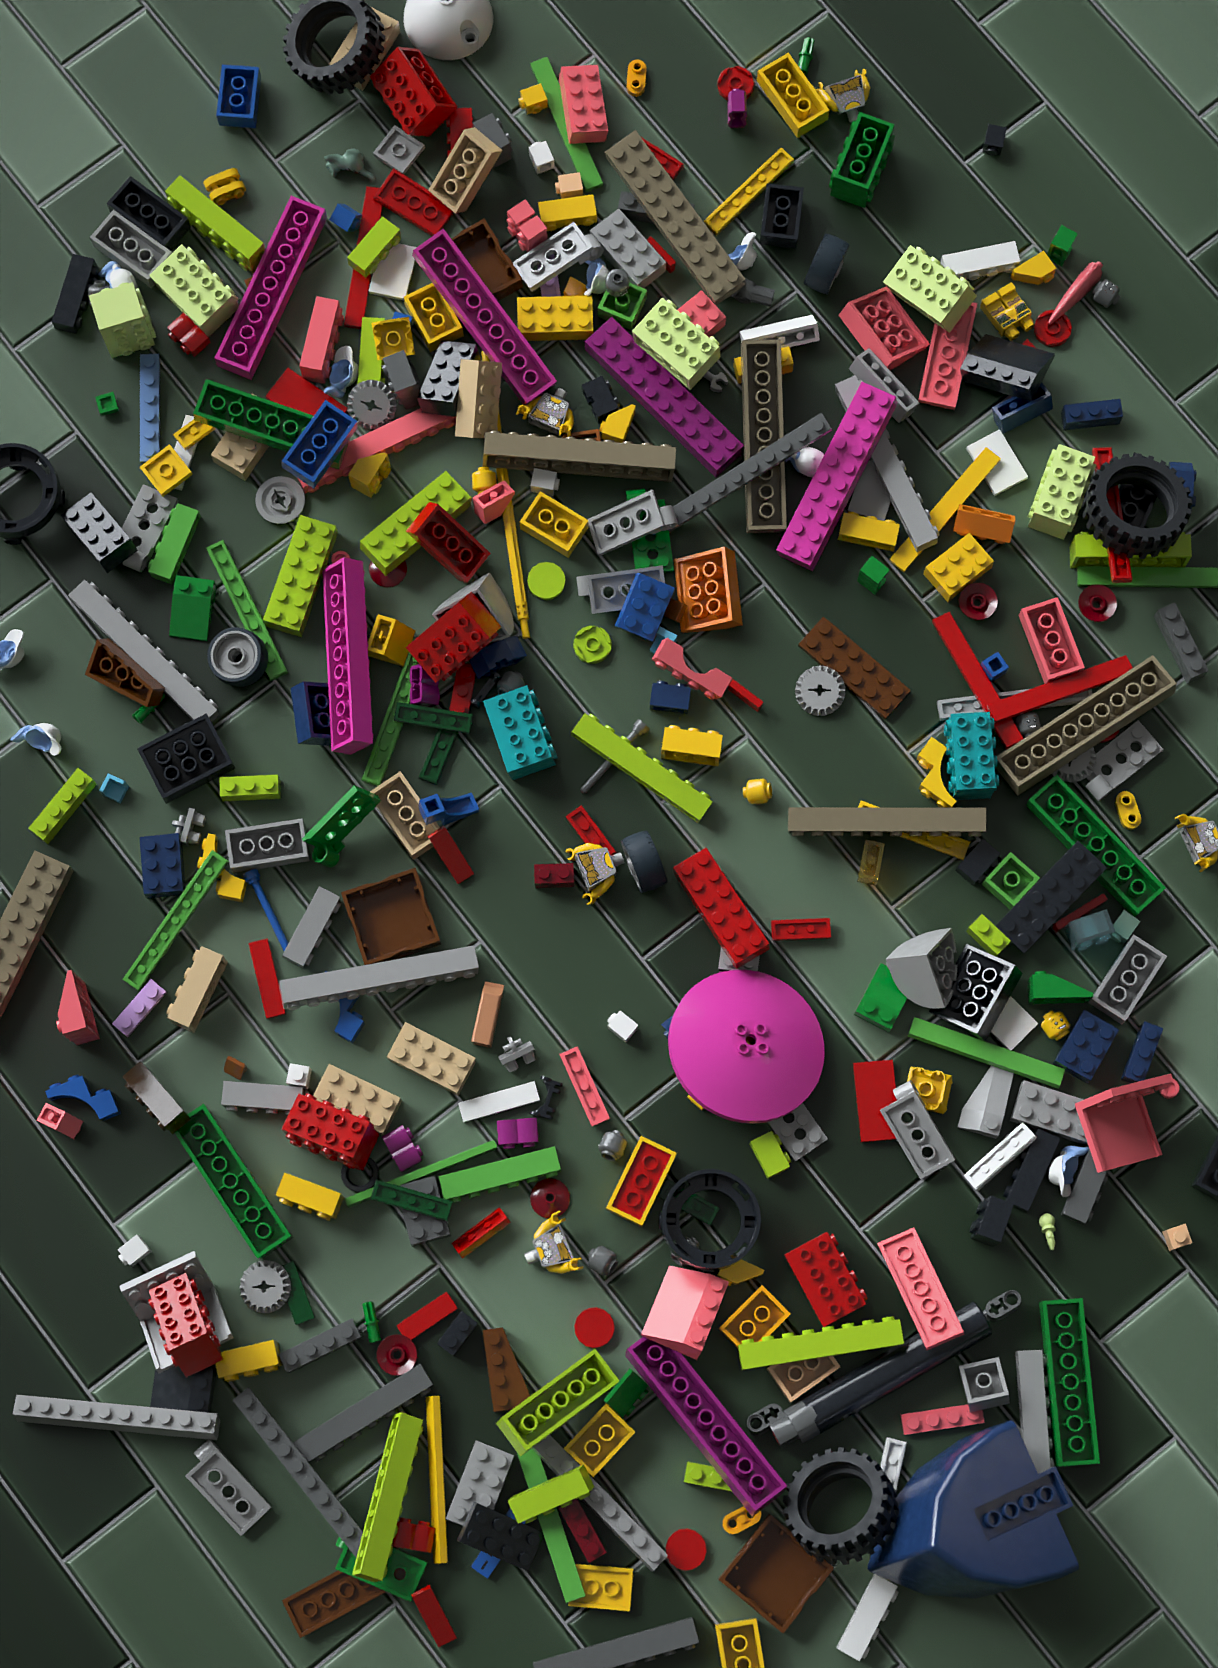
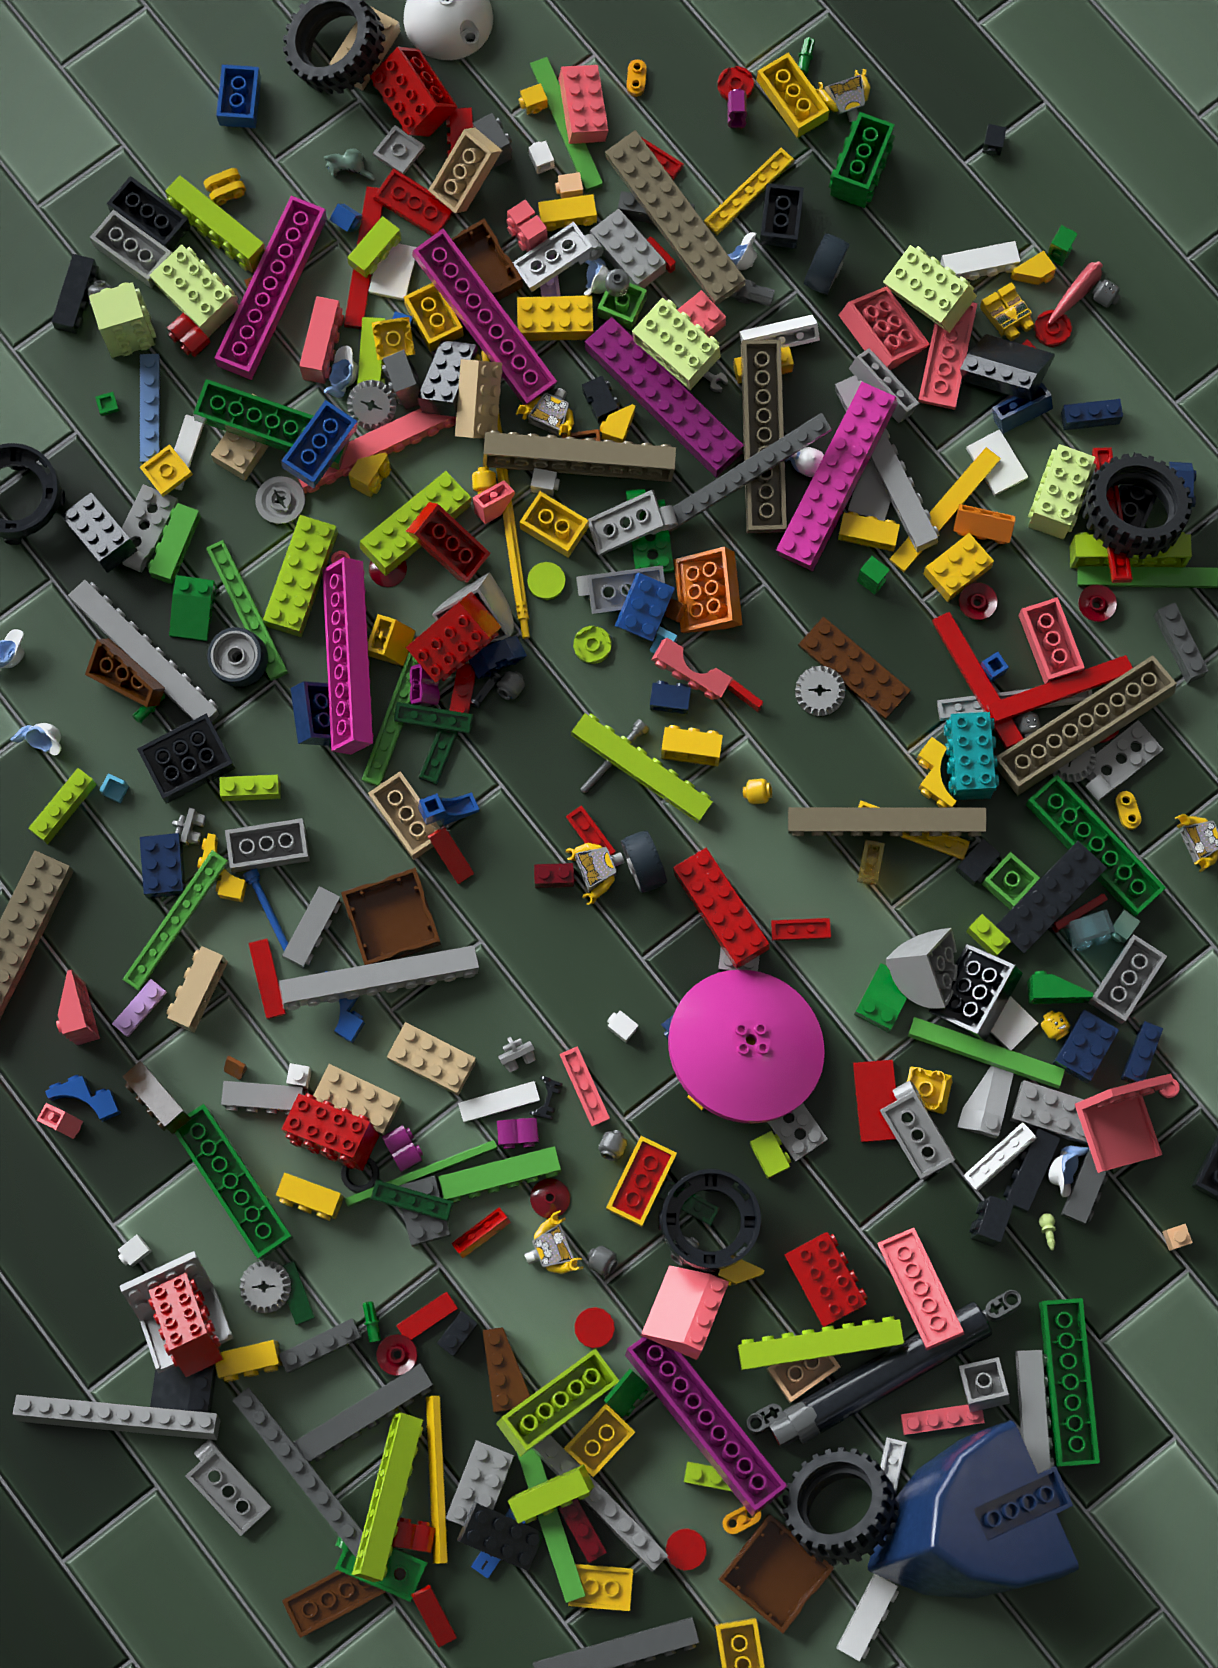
(116, 275): white hair -> none
(192, 433): yellow plate -> none
(300, 394): red tile -> none
(330, 844): green hinge -> none
(487, 1014): nougat piece -> none
(520, 732): teal brick -> none
(574, 288): light orange slope -> none
(755, 1318): light orange brick -> none

